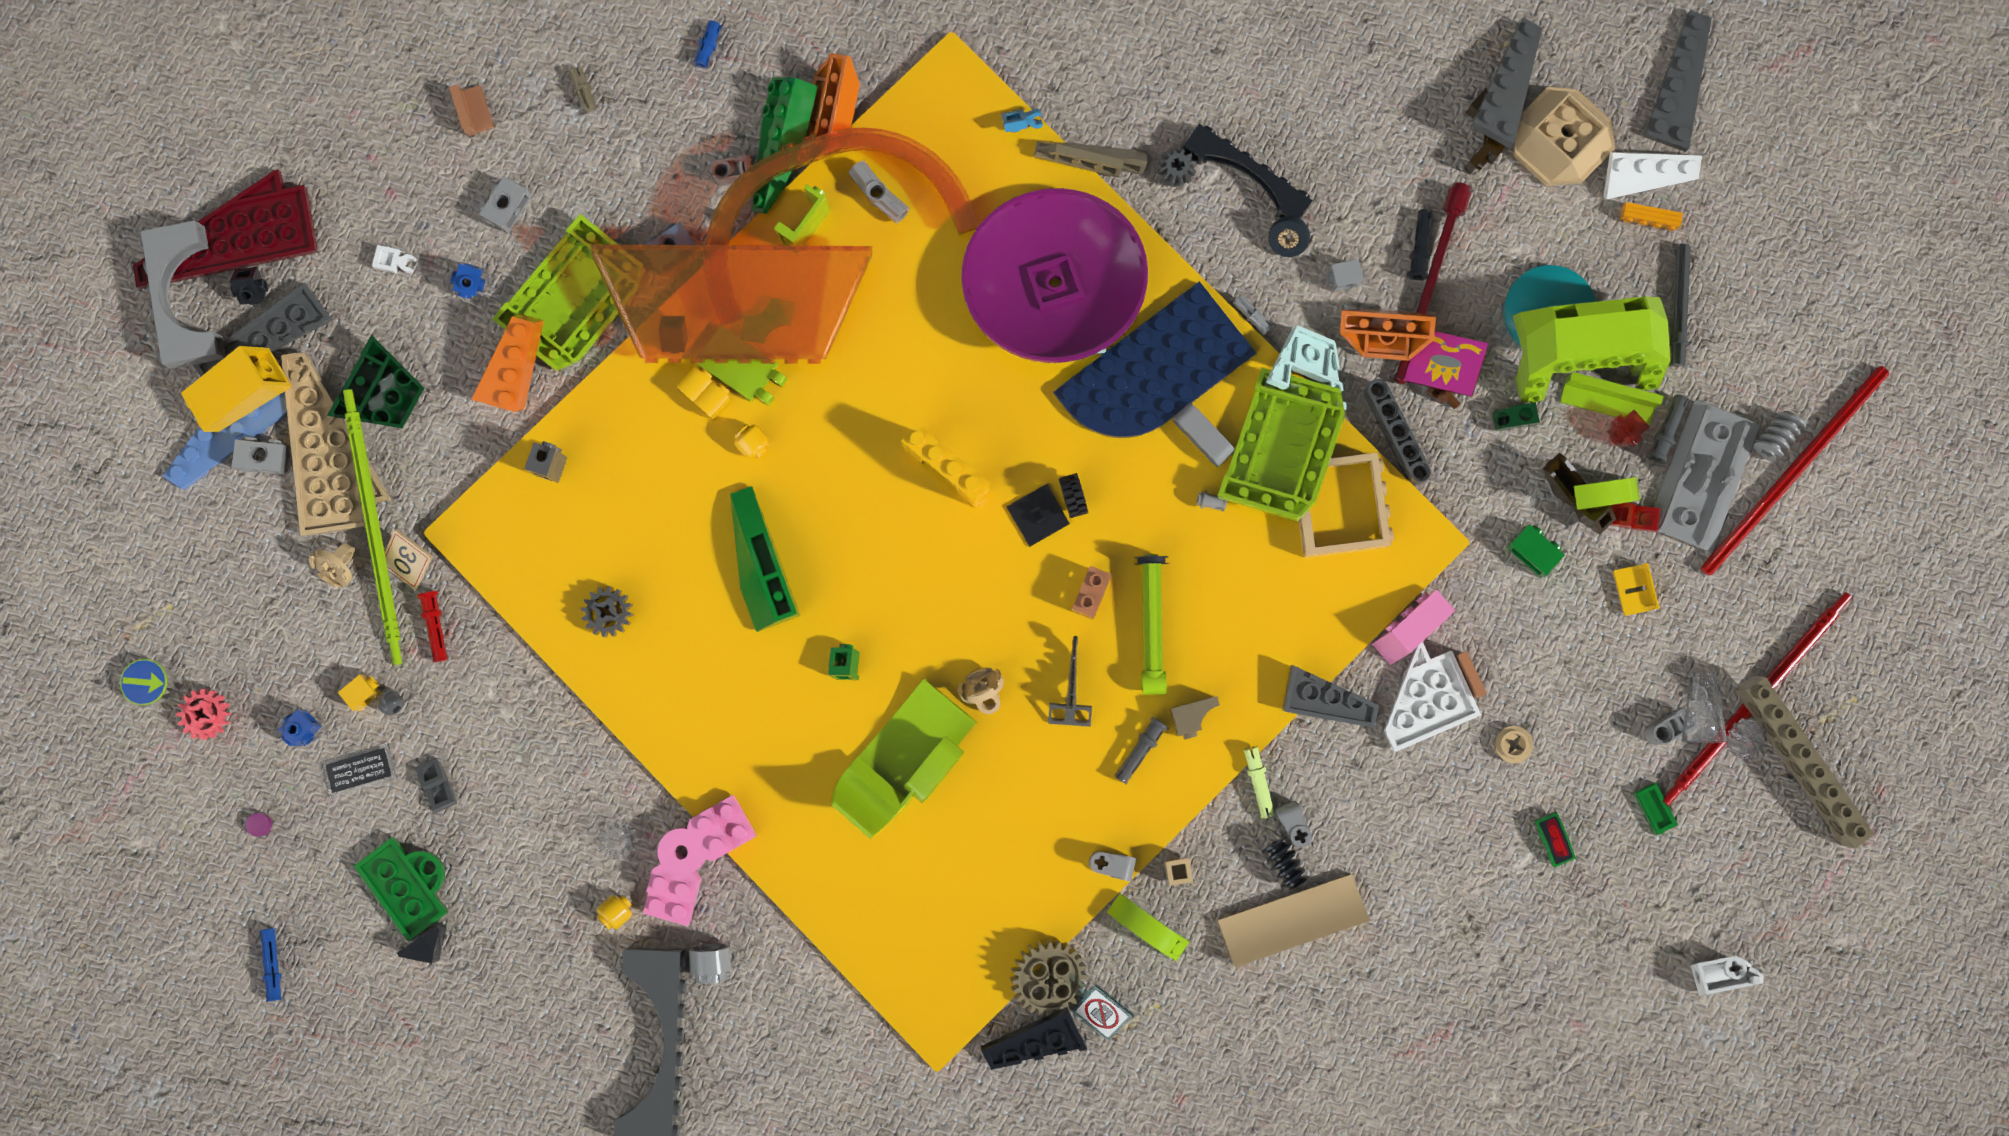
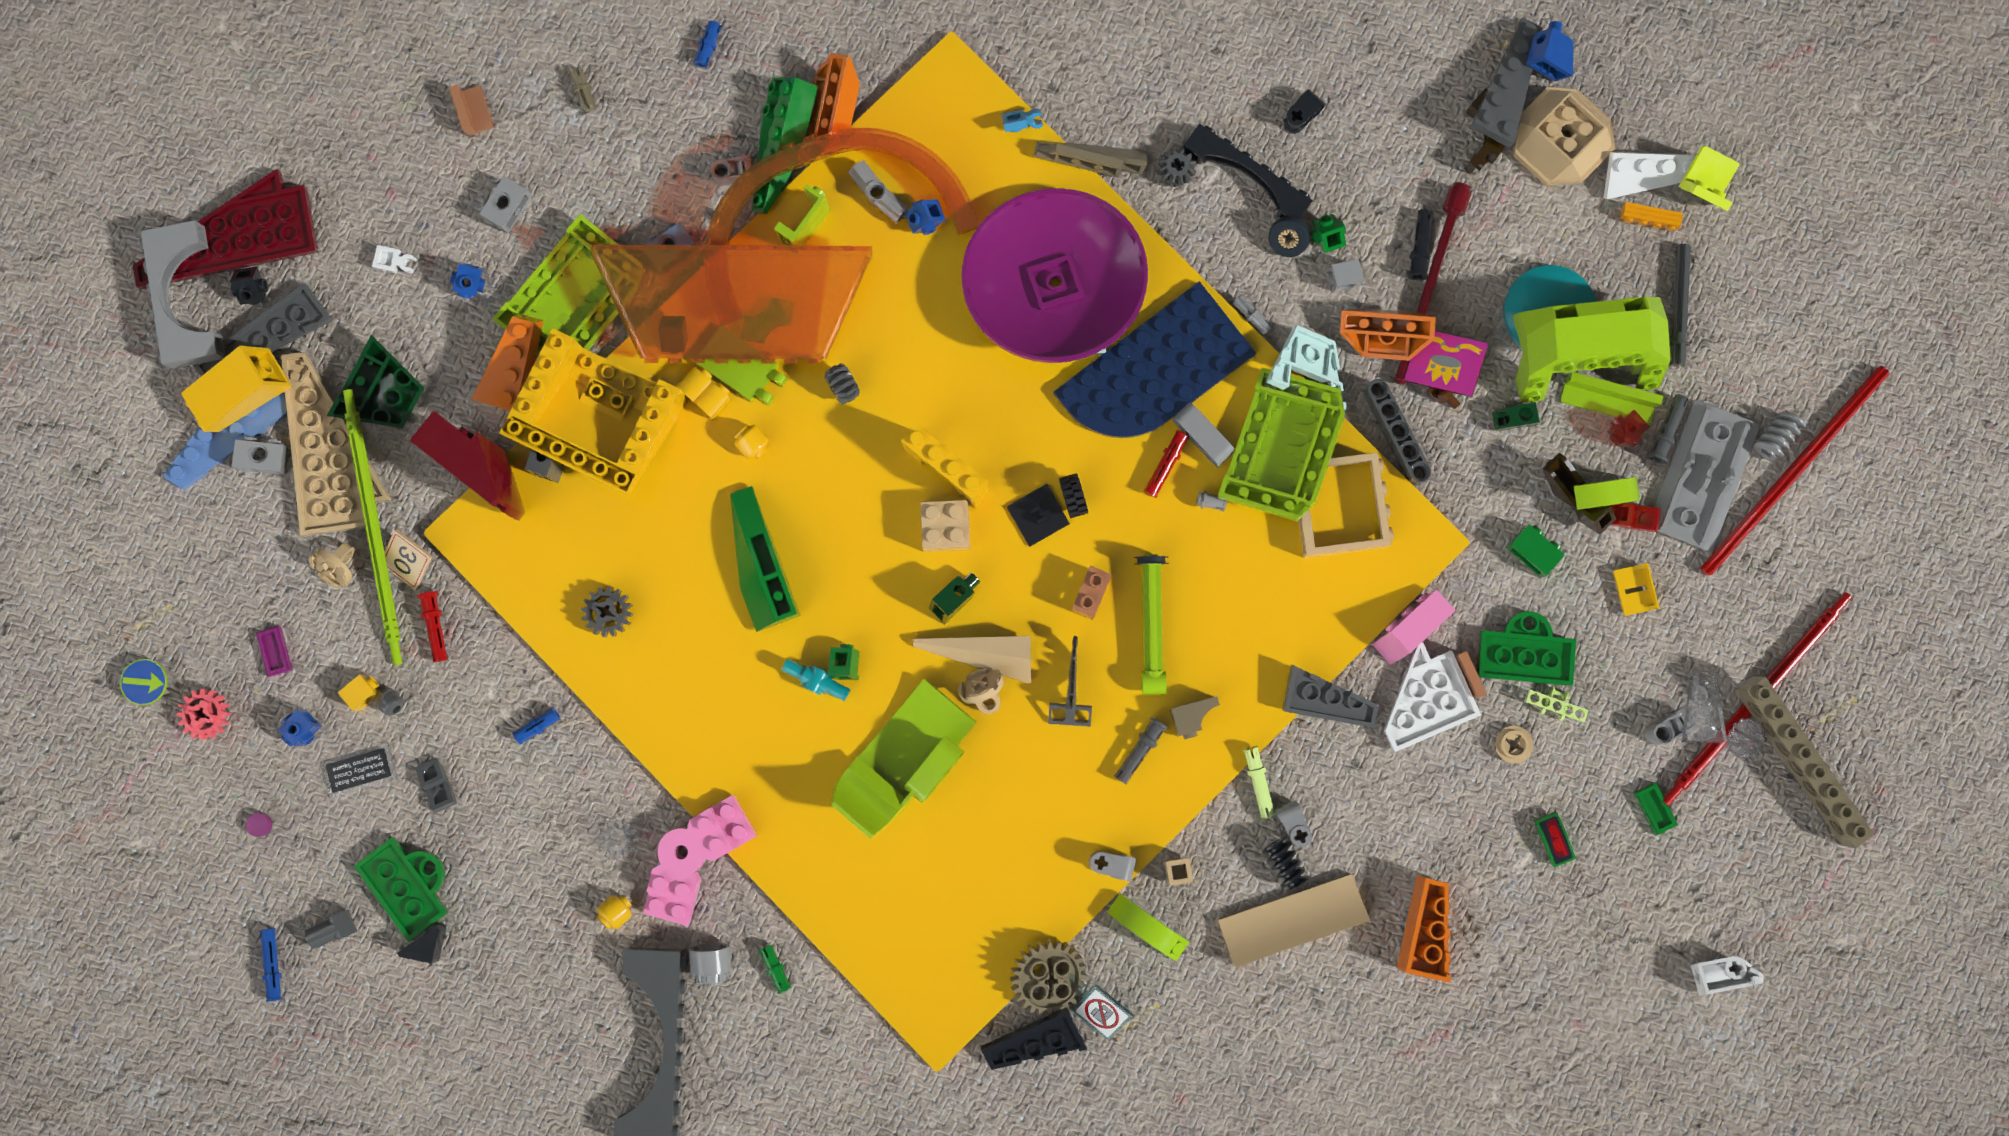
(274, 651): none -> magenta tile
(334, 928): none -> dark grey piece
(472, 460): none -> dark red windscreen
(537, 724): none -> blue pin
(592, 413): none -> yellow slope
(775, 969): none -> green pin
(815, 679): none -> teal pin
(842, 383): none -> dark grey gear
(925, 216): none -> blue brick
(945, 526): none -> tan brick
(947, 603): none -> dark green torso
(1007, 654): none -> tan wedge
(1164, 467): none -> red pin
(1304, 110): none -> black piece
(1328, 233): none -> green brick
(1427, 931): none -> orange wedge
(1526, 653): none -> green plate
(1552, 53): none -> blue torso
(1564, 705): none -> yellowish green piece
(1678, 96): dark grey wing -> none
(1710, 176): none -> neon yellow bracket

